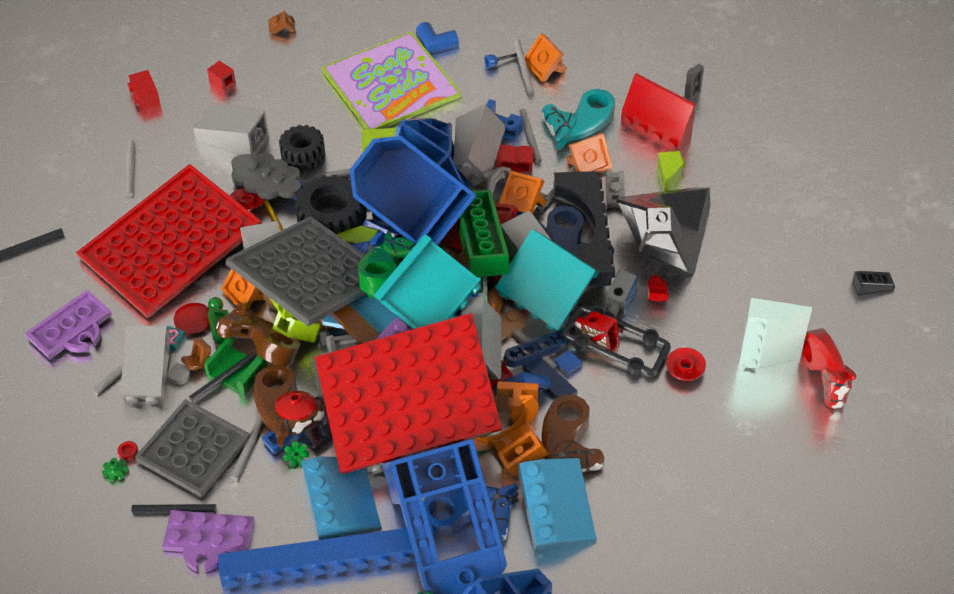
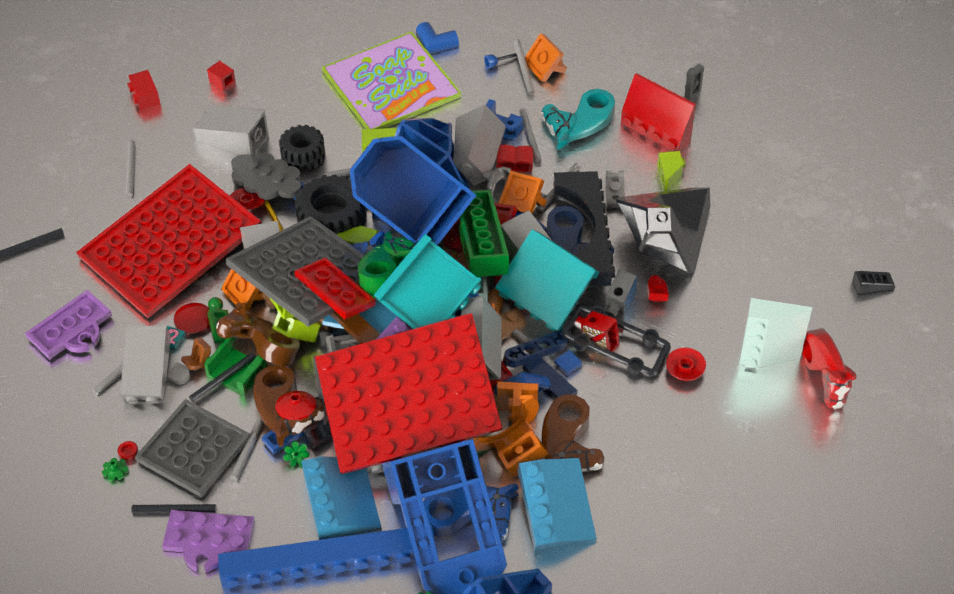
(280, 22): dark orange bracket -> none
(335, 288): none -> red tile
(373, 224): blue plate -> none
(590, 154): orange bracket -> none

